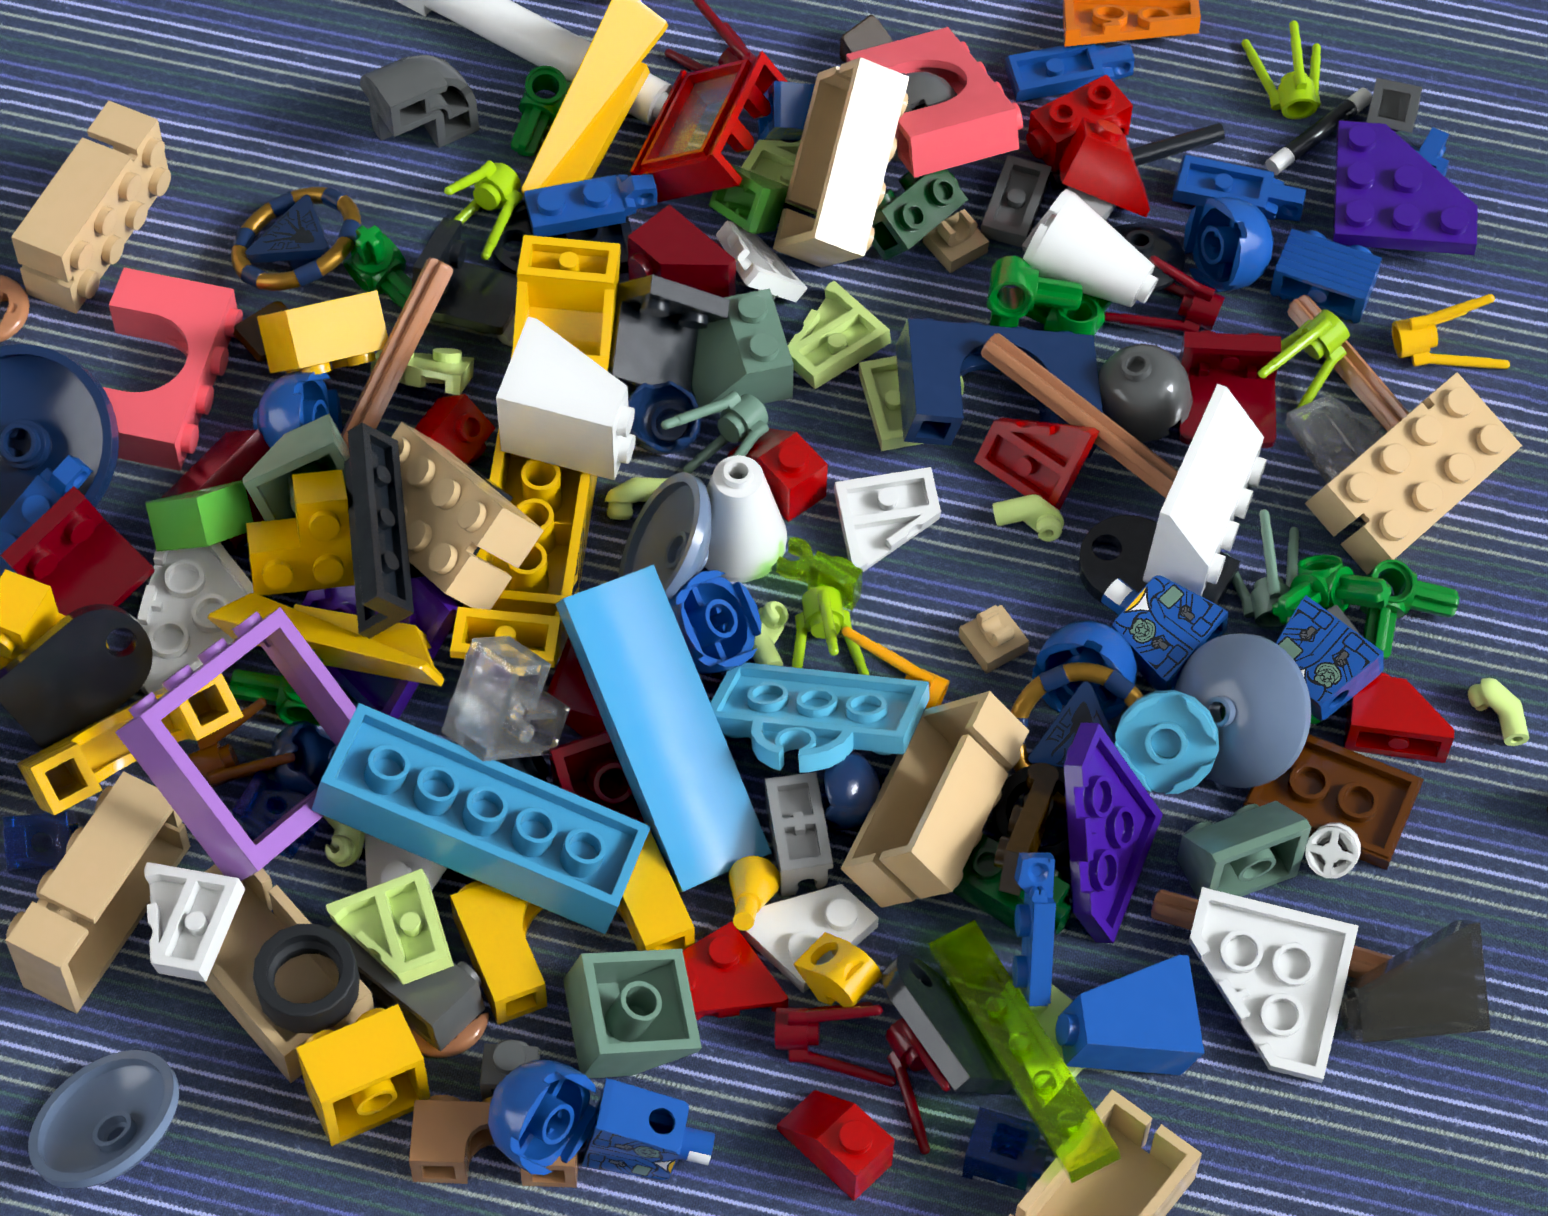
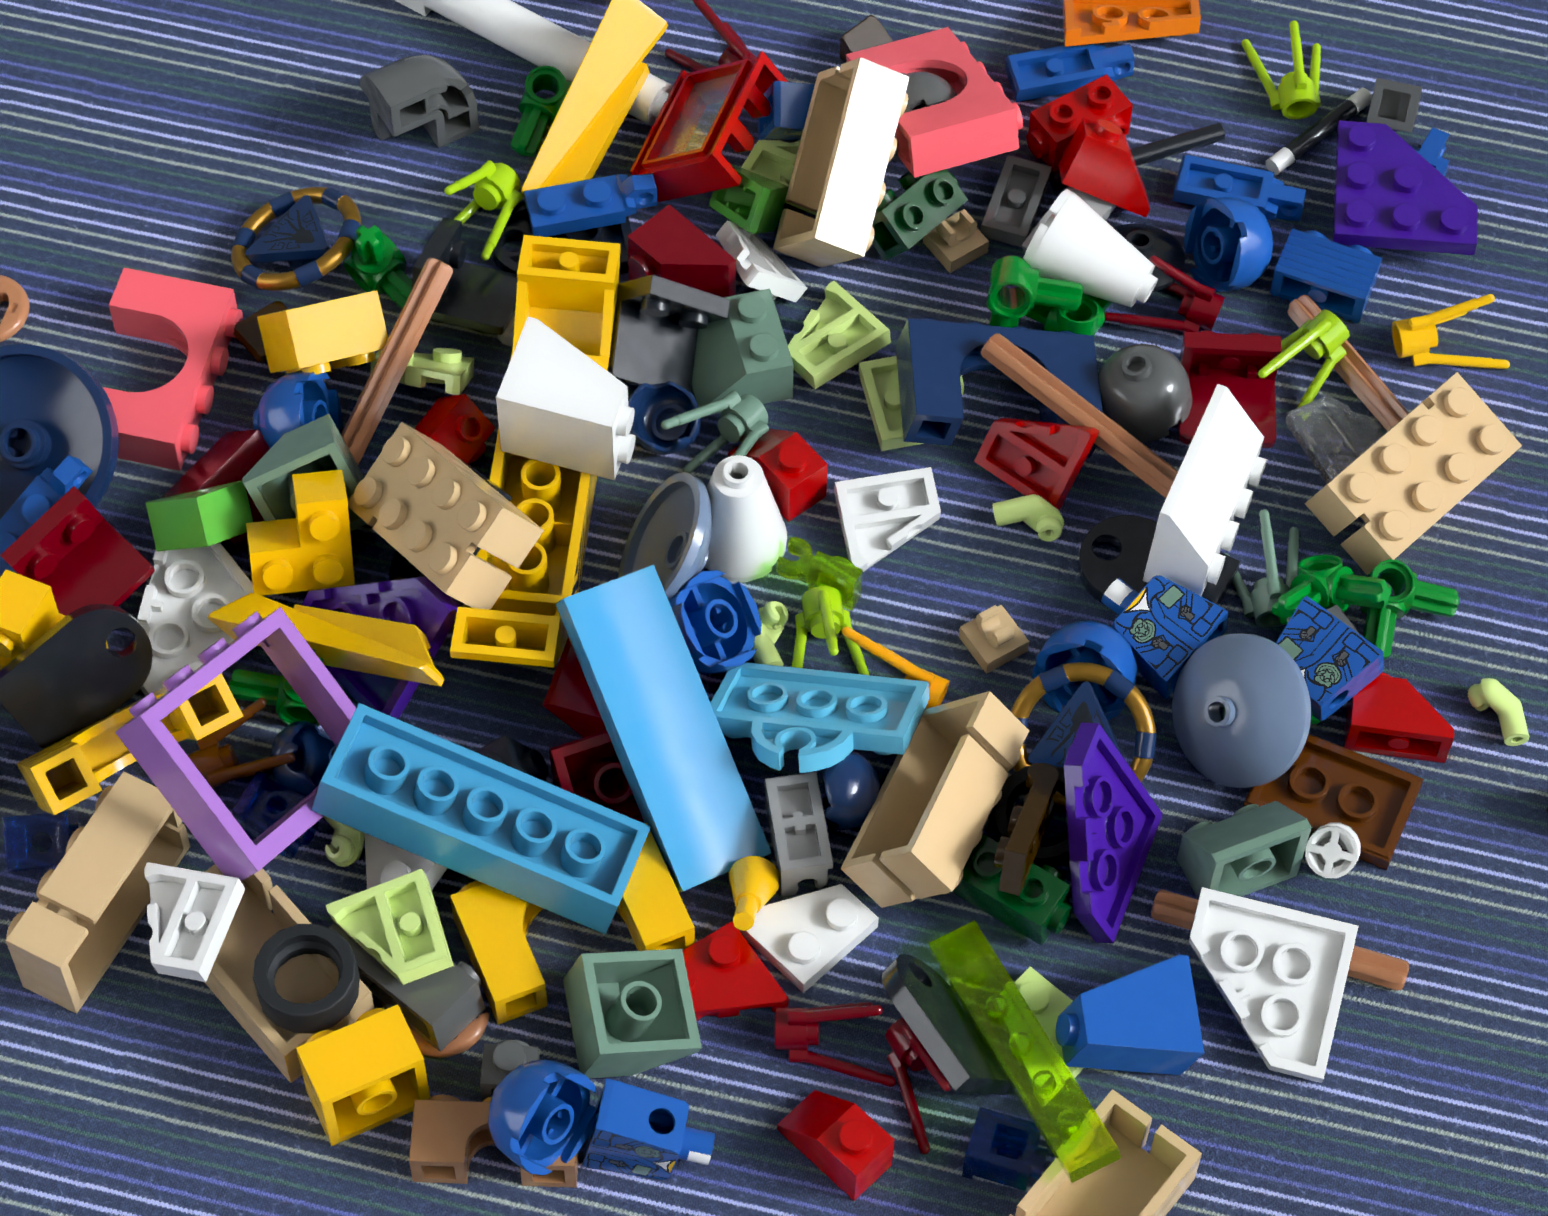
(92, 207): tan piece -> none
(104, 1119): sand blue dish -> none
(377, 530): black fence -> none
(502, 702): clear brick -> none
(623, 496): yellowish green arm -> none
(842, 978): yellow leg -> none
(1036, 926): blue hinge -> none
(1168, 741): medium azure tile -> none
(1423, 990): clear smoke slope -> none

